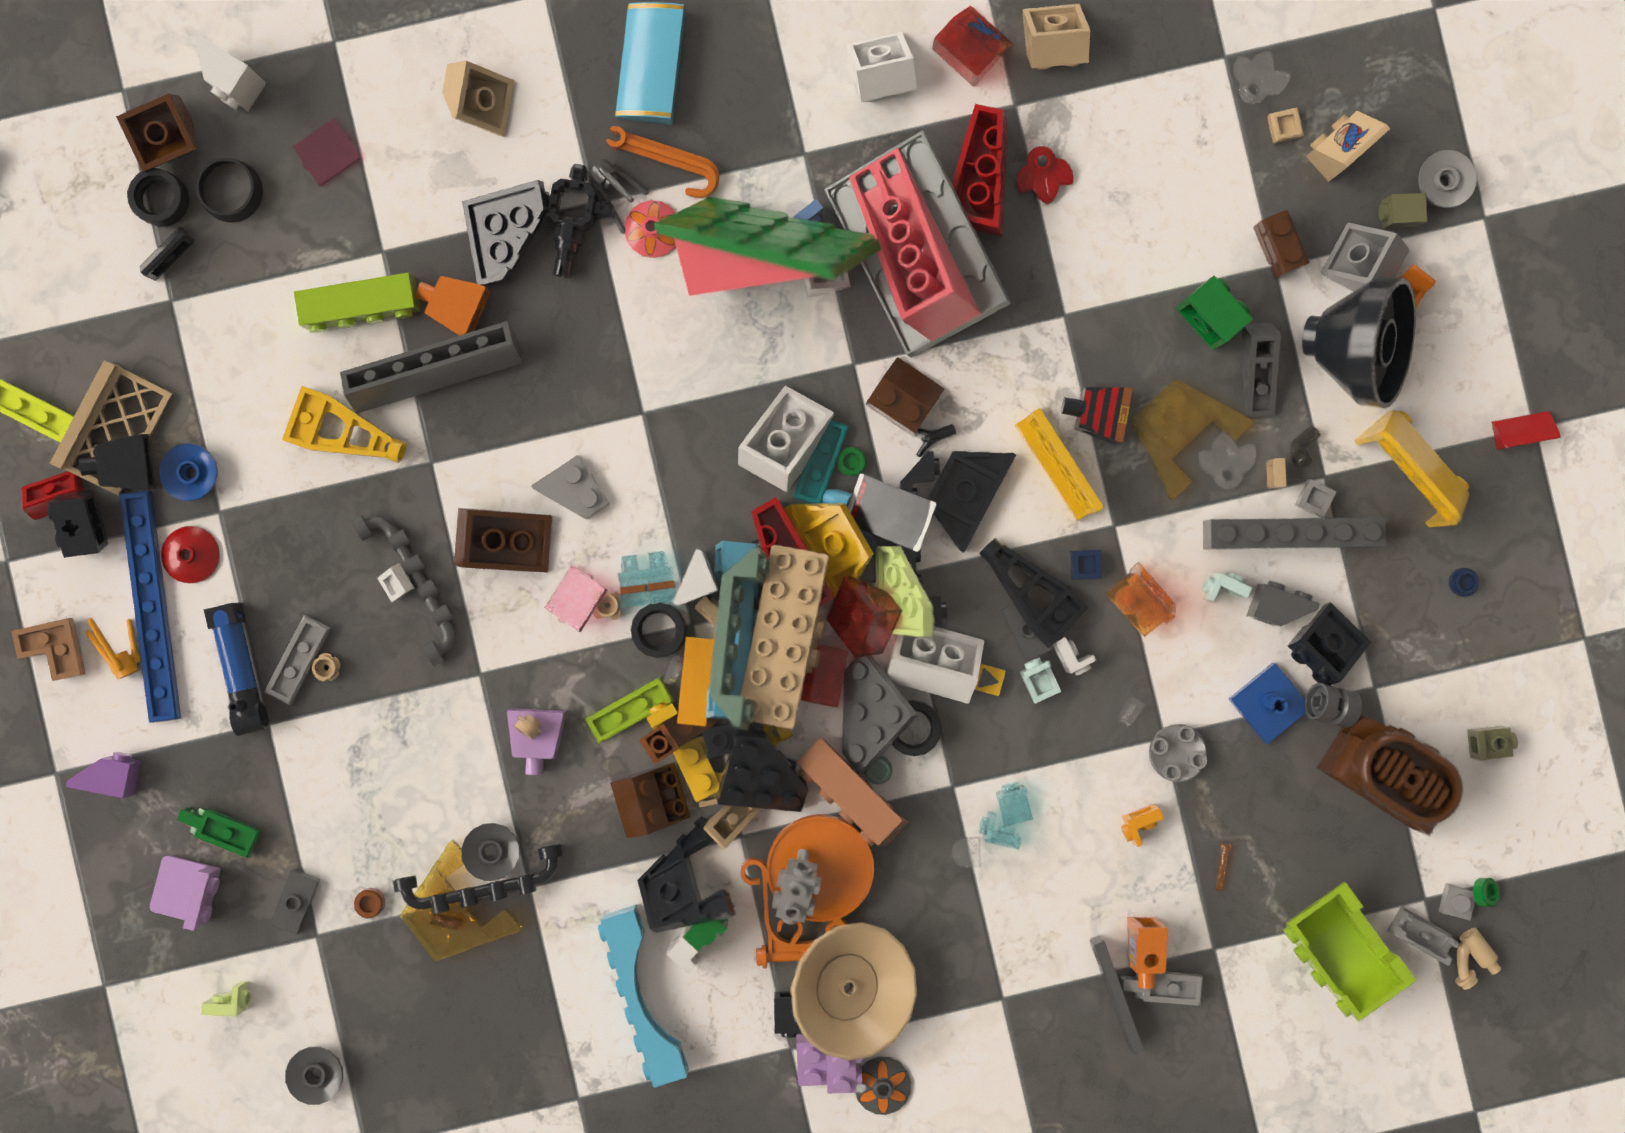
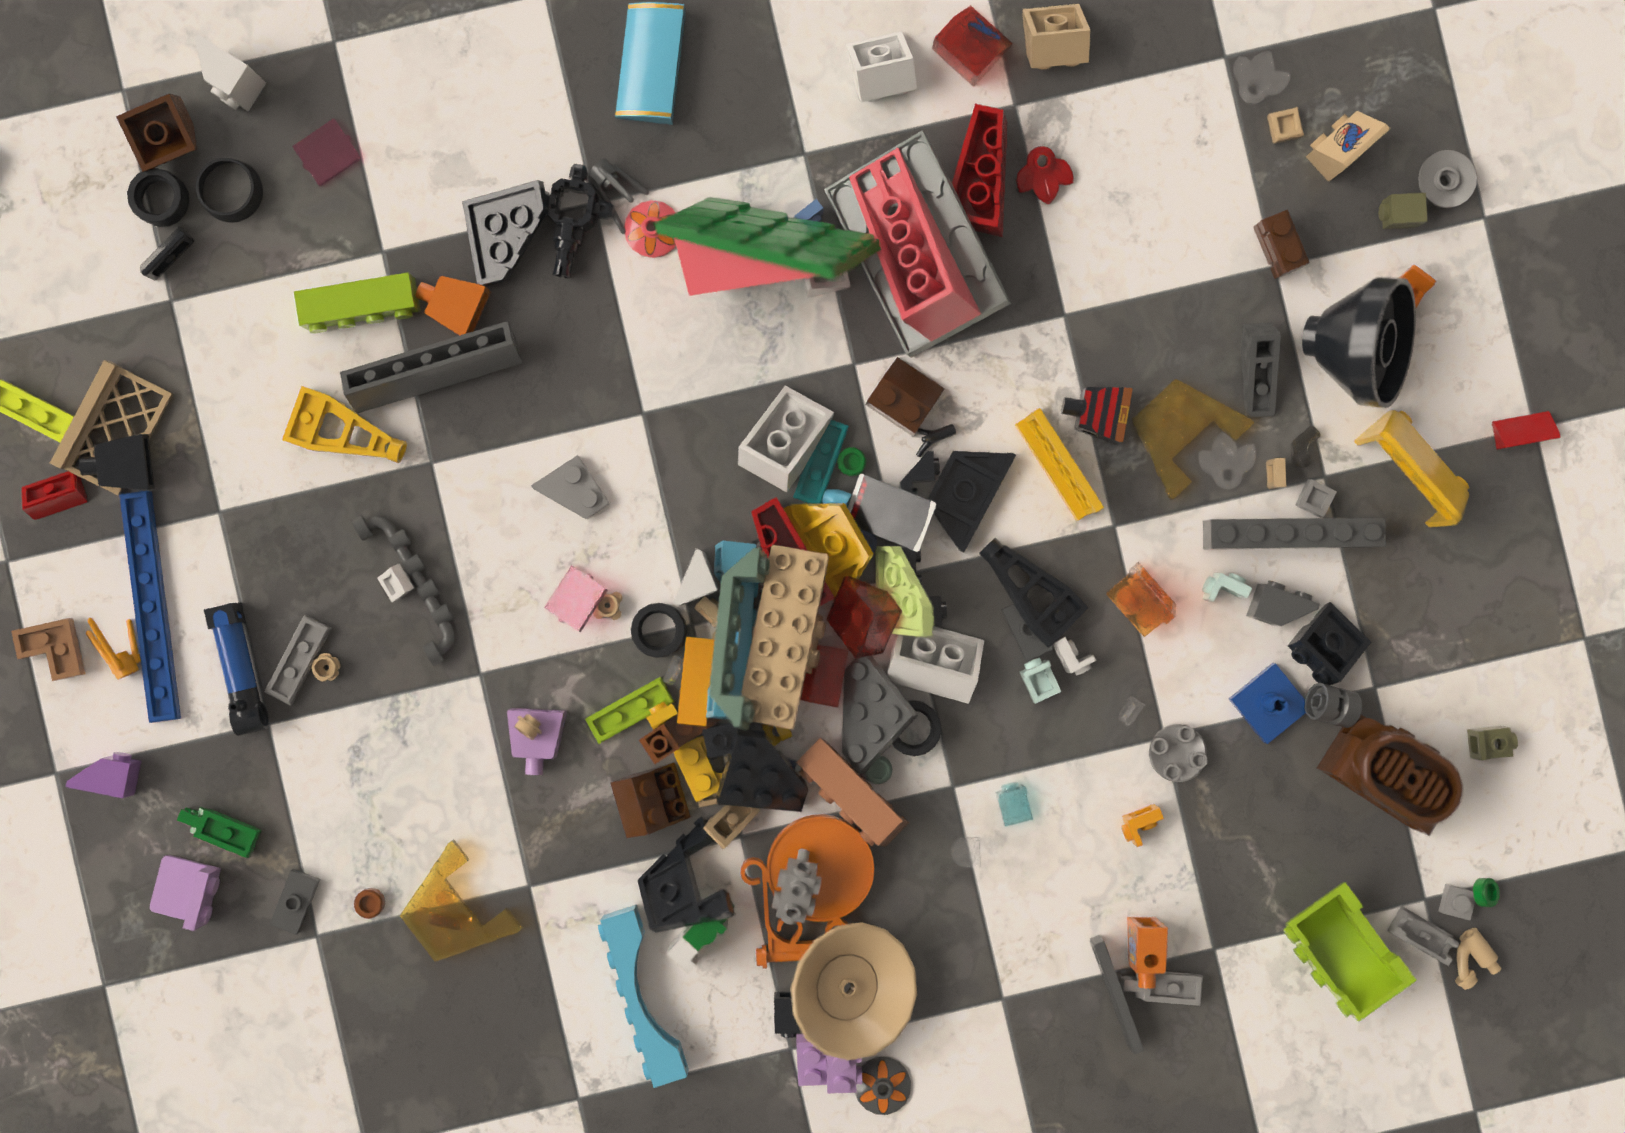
(77, 523): black brick -> none
(175, 470): blue dish -> none
(203, 556): red dish -> none
(223, 1005): yellowish green bracket -> none
(302, 1081): dark grey dish -> none
(469, 896): black bar -> none
(478, 96): tan slope -> none
(479, 862): dark grey dish -> none
(502, 540): reddish brown slope -> none
(634, 584): clear light blue hips -> none
(669, 156): orange piece -> none
(990, 680): tile -> none
(1003, 836): clear light blue bracket -> none
(1086, 564): dark blue plate -> none
(1214, 312): green brick -> none
(1225, 848): clear orange piece -> none
(1364, 255): light grey slope -> none
(1463, 582): dark blue plate -> none

